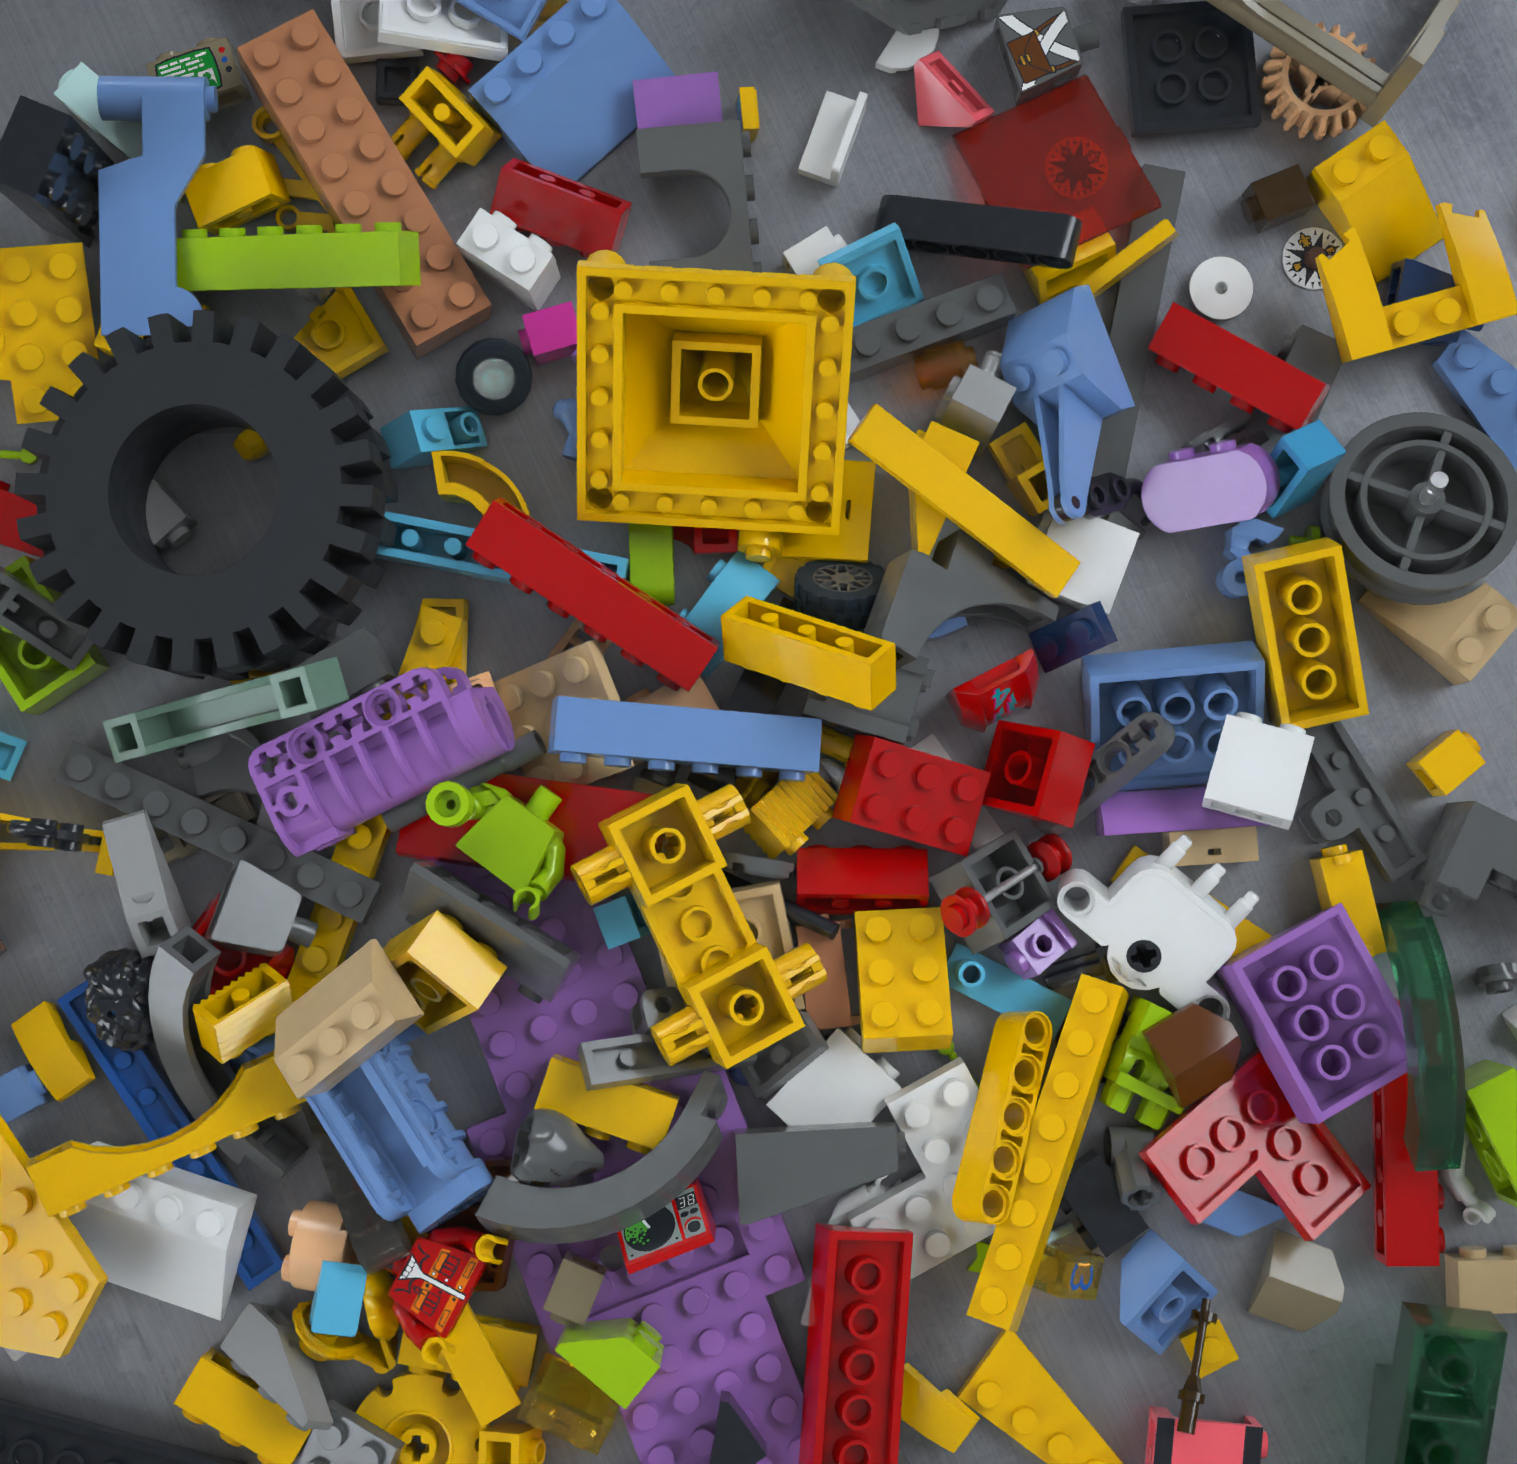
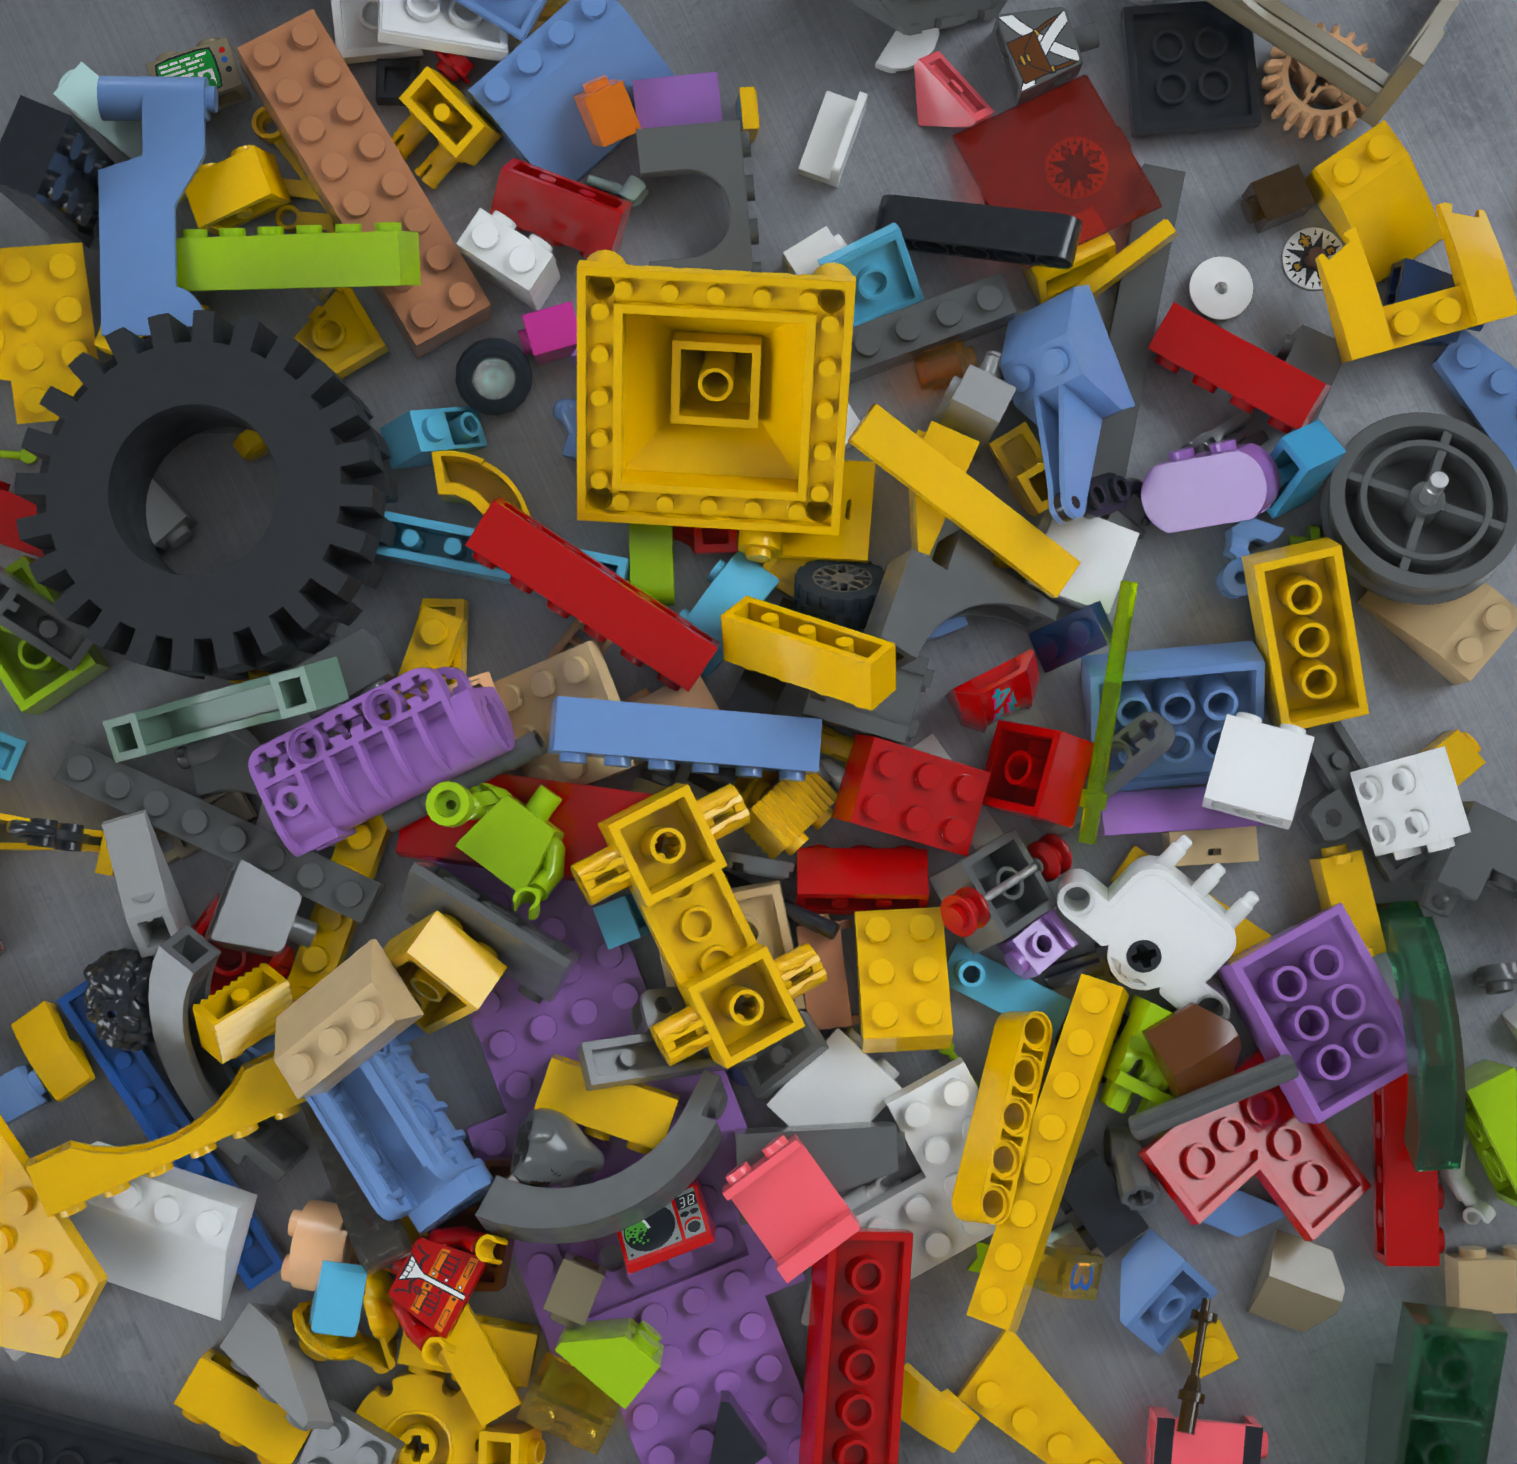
(606, 111): none -> orange brick
(632, 190): none -> light aqua hand
(791, 1205): none -> coral panel
(1094, 797): none -> clear neon green bar
(1213, 1097): none -> dark grey axle
(1411, 804): none -> white brick

